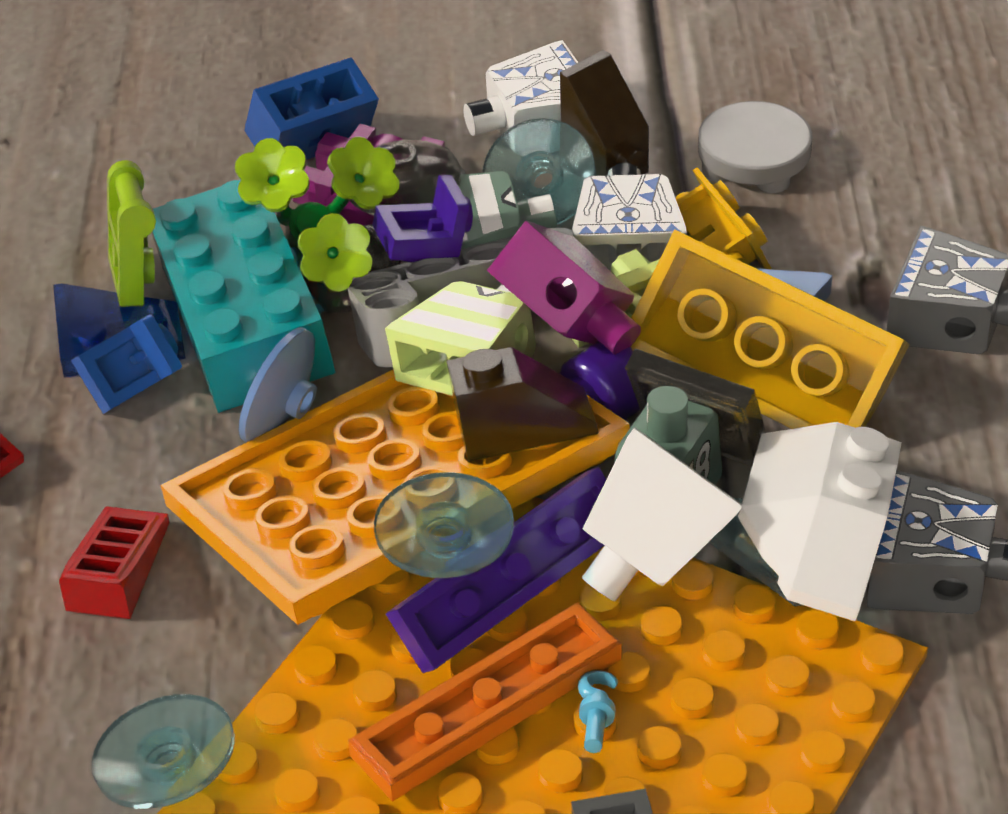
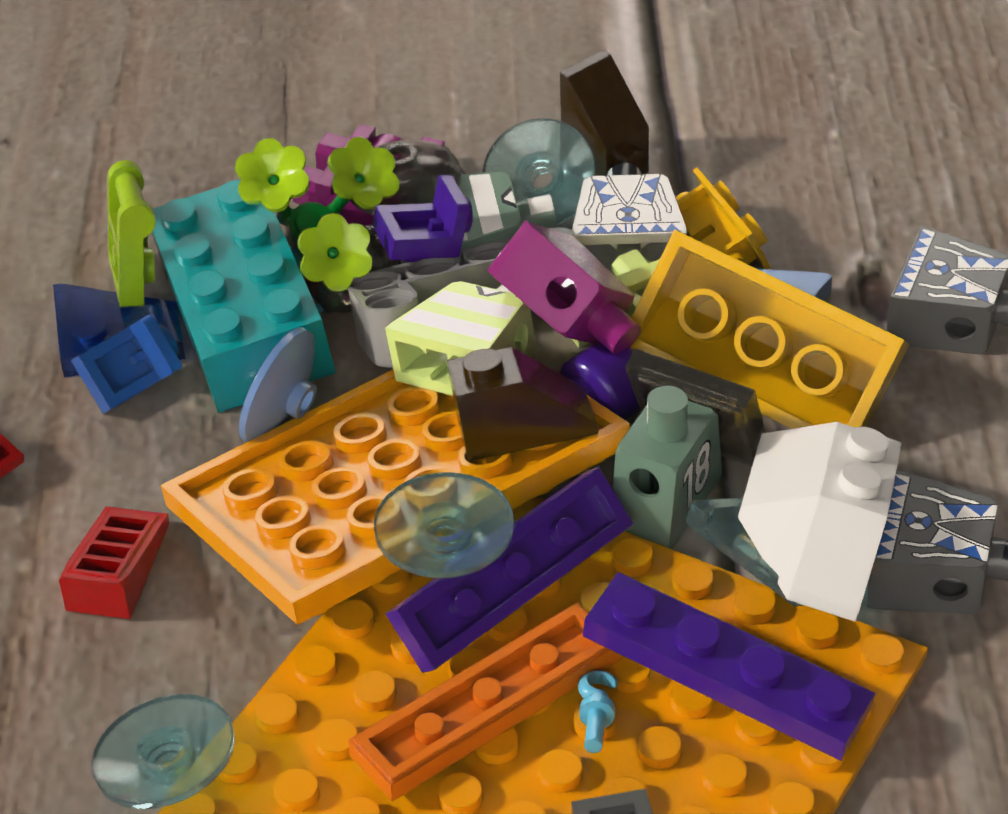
(310, 104): blue brick -> none
(521, 90): white torso -> none
(652, 516): white torso -> none
(729, 665): none -> dark purple plate
(754, 145): light grey tile -> none

